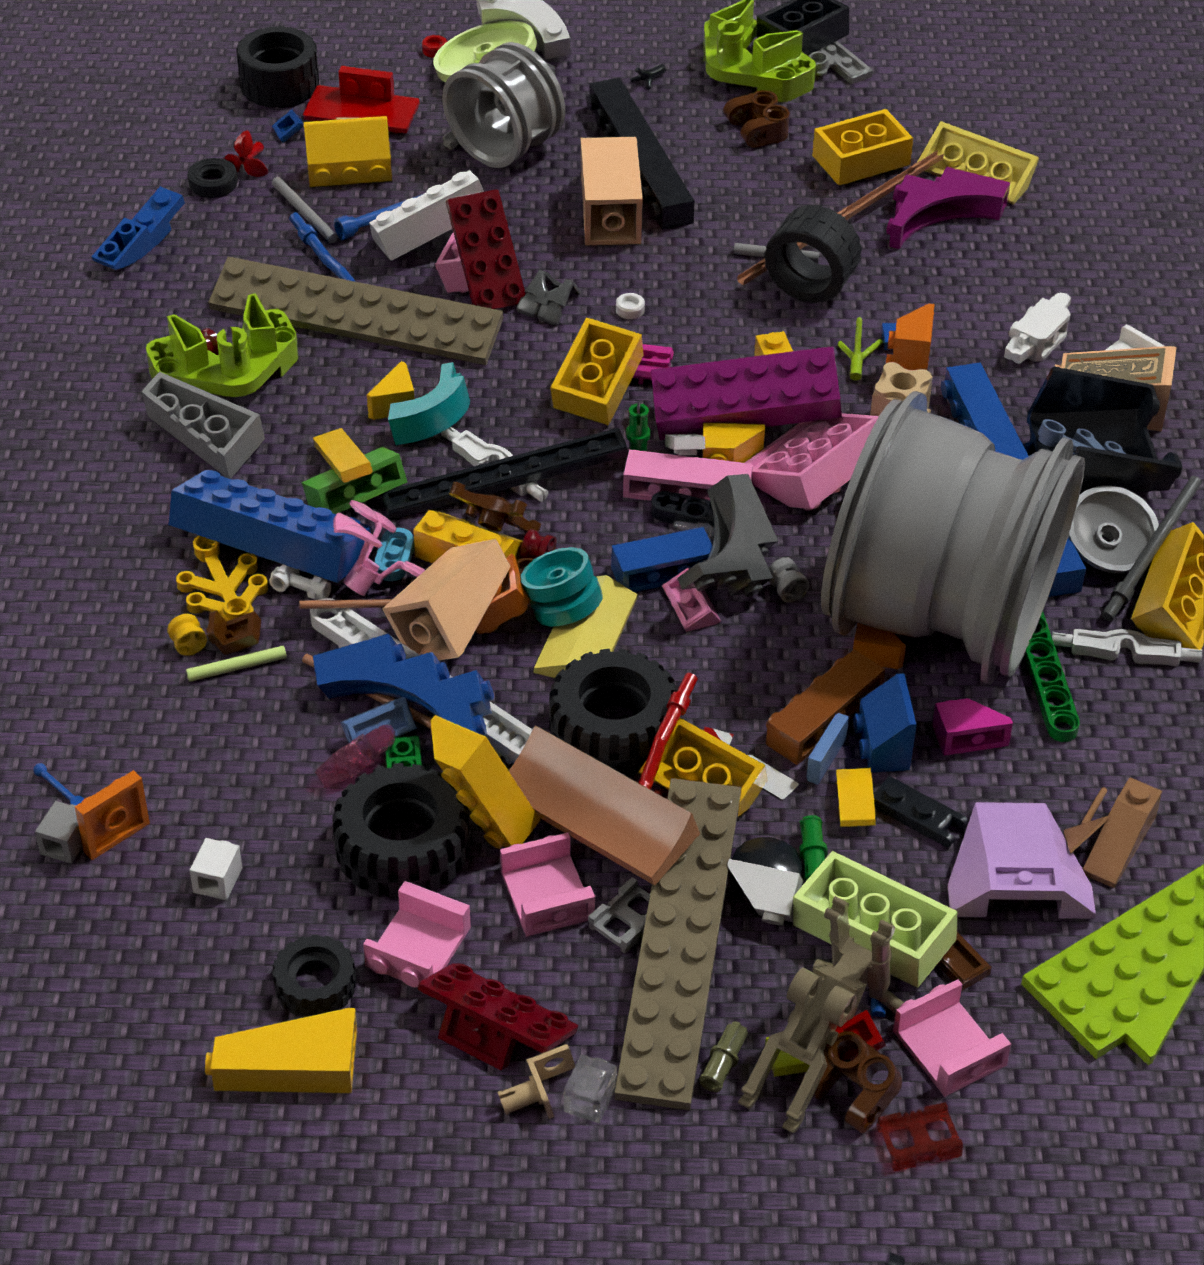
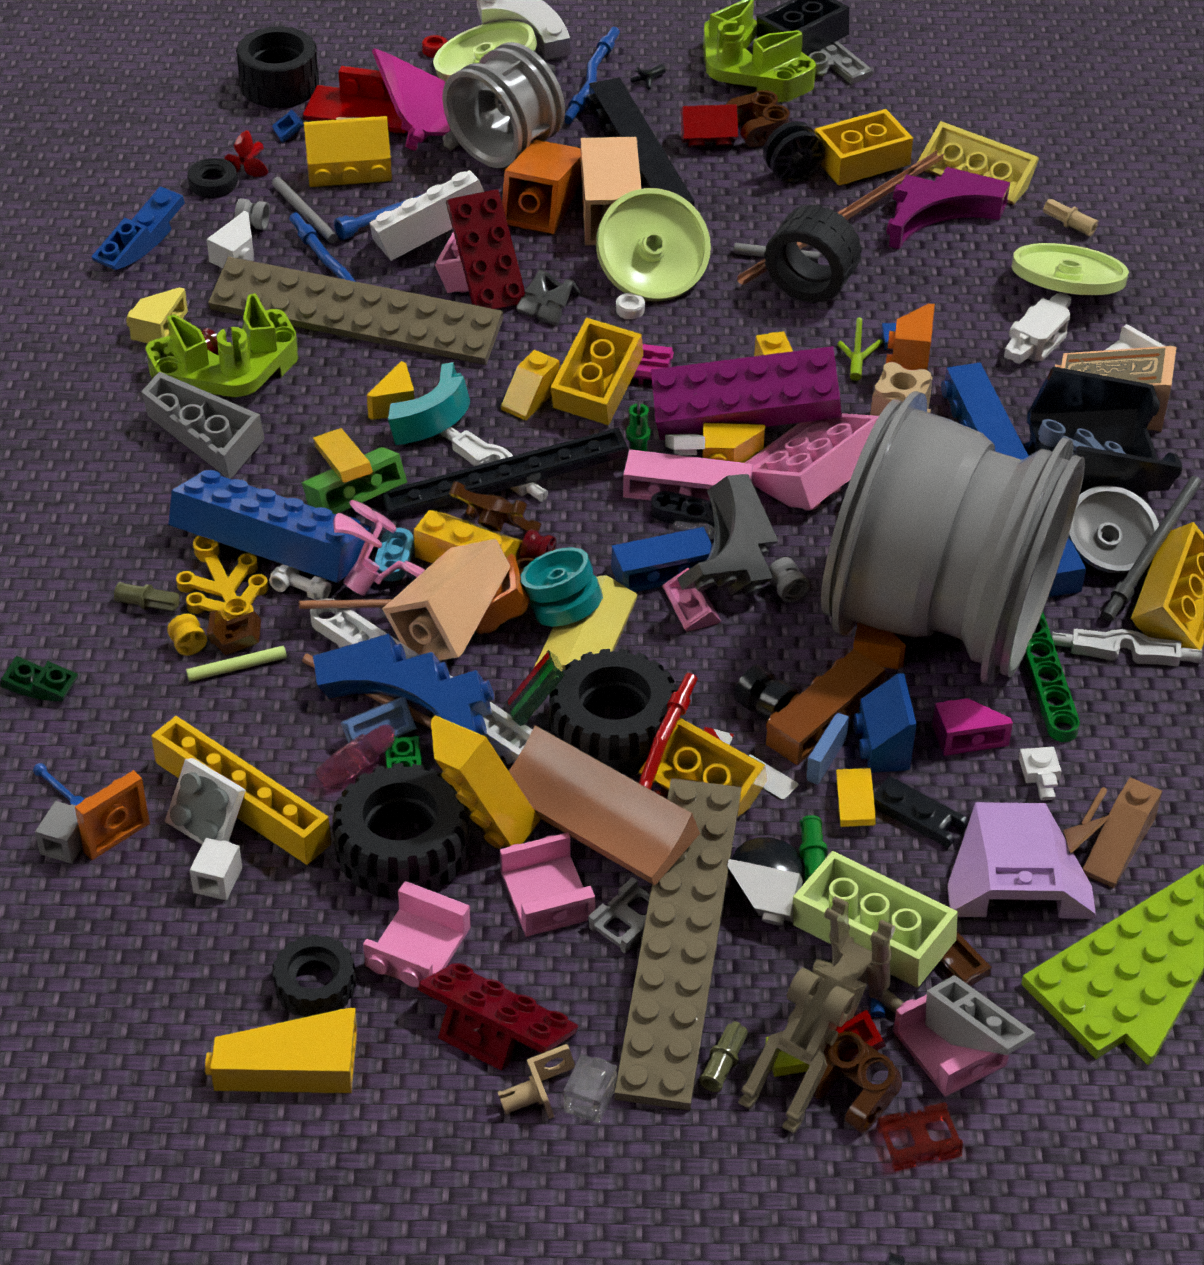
(38, 682): none -> dark green slope
(146, 597): none -> olive axle
(149, 316): none -> light yellow slope
(204, 803): none -> light grey piece
(231, 241): none -> white slope
(258, 212): none -> light grey wheel
(265, 805): none -> yellow brick
(415, 98): none -> dark pink panel
(530, 385): none -> yellow slope
(535, 688): none -> clear green tile
(541, 185): none -> orange slope
(604, 47): none -> blue bar
(653, 244): none -> yellowish green dish
(709, 124): none -> red brick
(762, 692): none -> black wheel
(793, 152): none -> black wheel
(972, 1020): none -> light grey slope
(1042, 767): none -> white plate
(1070, 269): none -> yellowish green dish
(1071, 217): none -> tan axle

